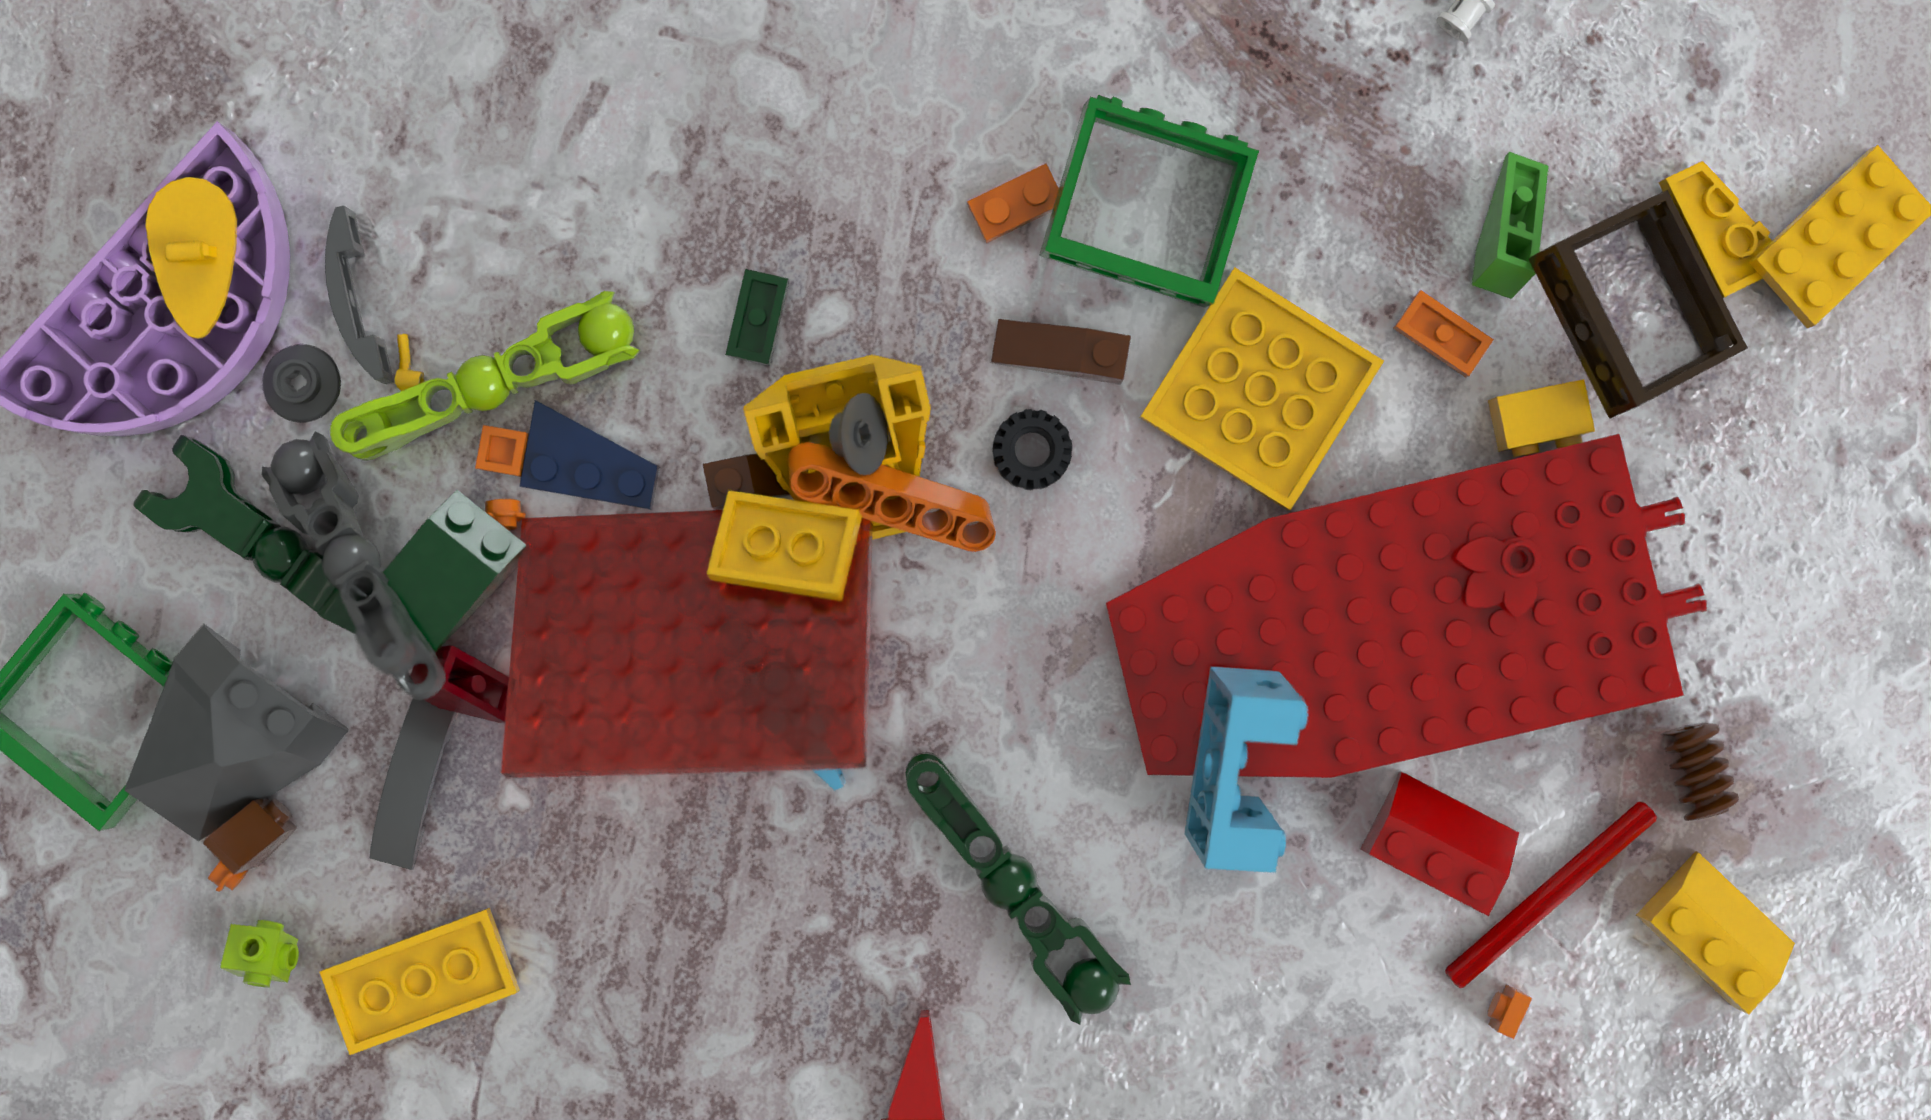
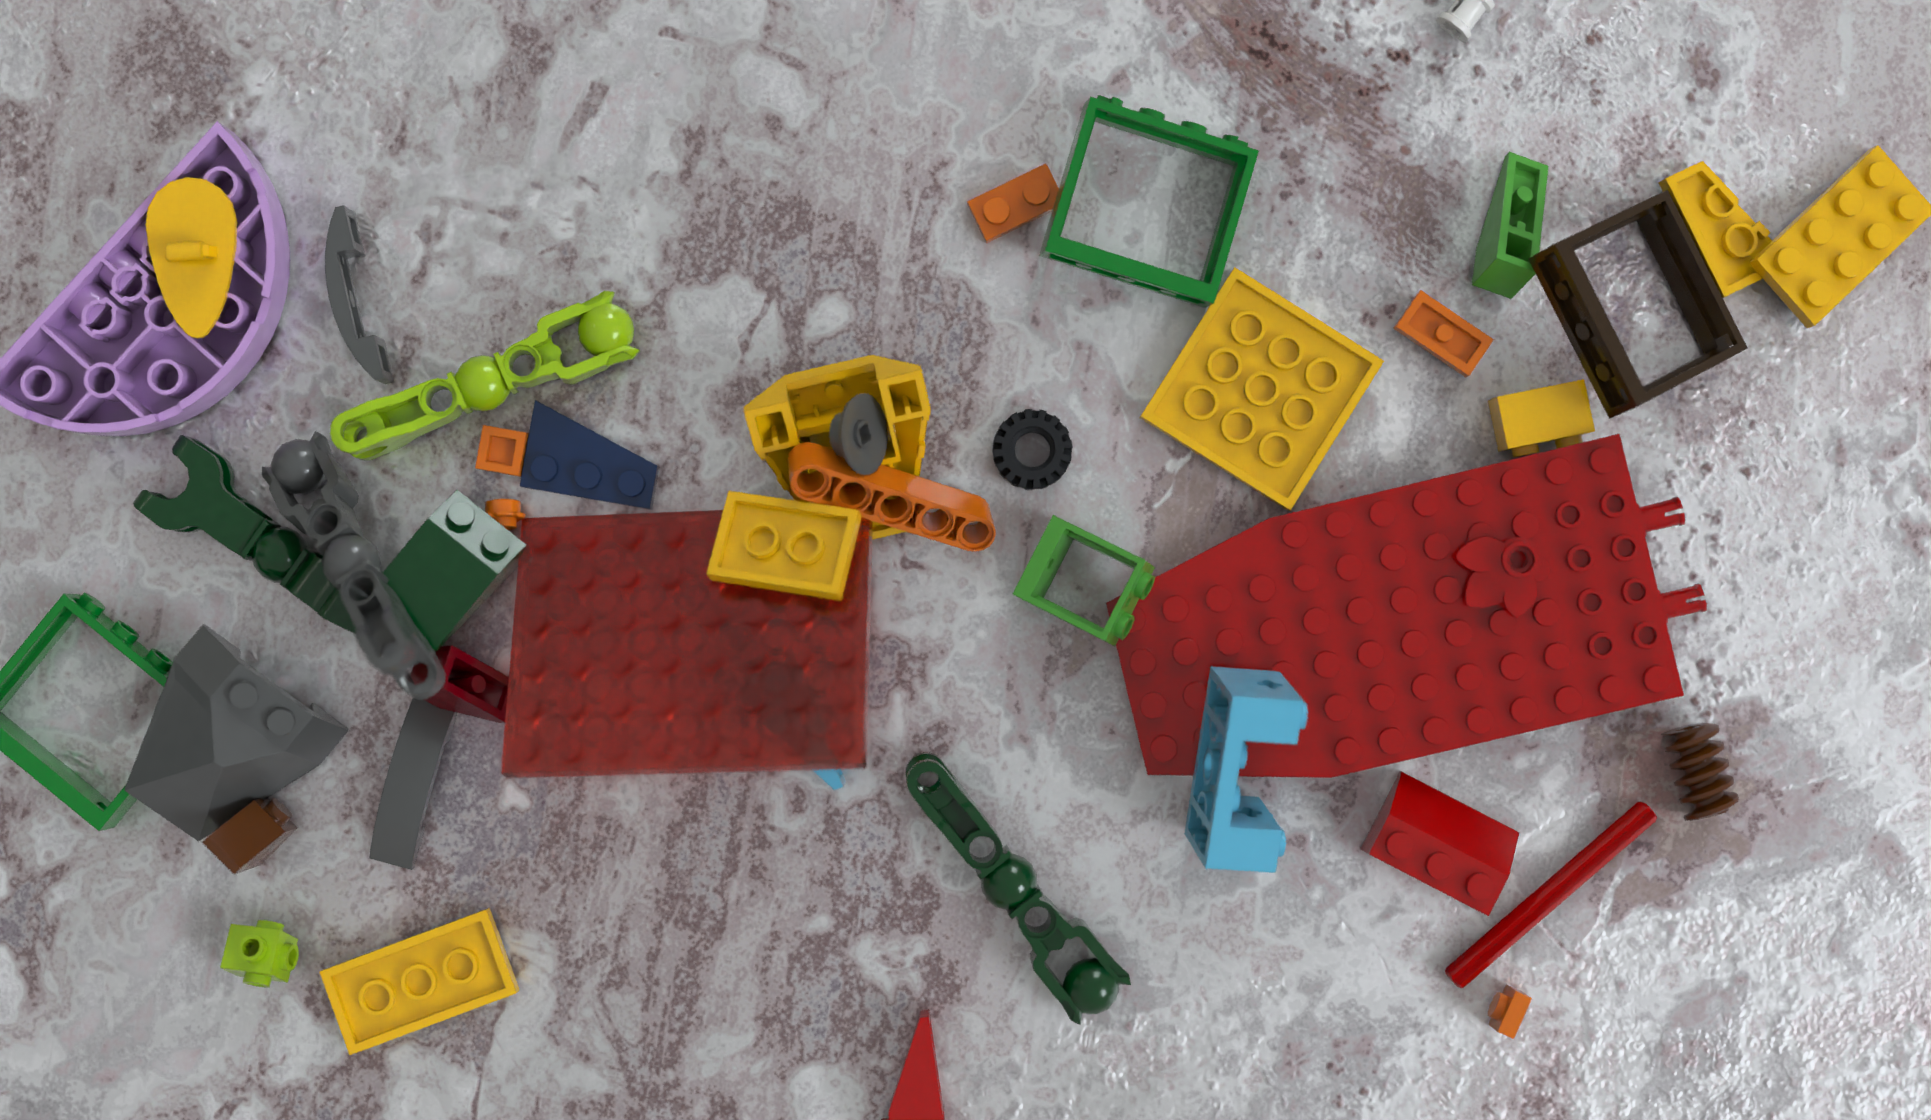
(224, 877): orange plate -> none
(311, 400): dark grey piece -> none
(404, 376): yellow hand -> none
(743, 475): reddish brown slope -> none
(757, 317): dark green plate -> none
(1047, 560): none -> bright green window
(1062, 350): reddish brown slope -> none
(1719, 933): yellow slope -> none

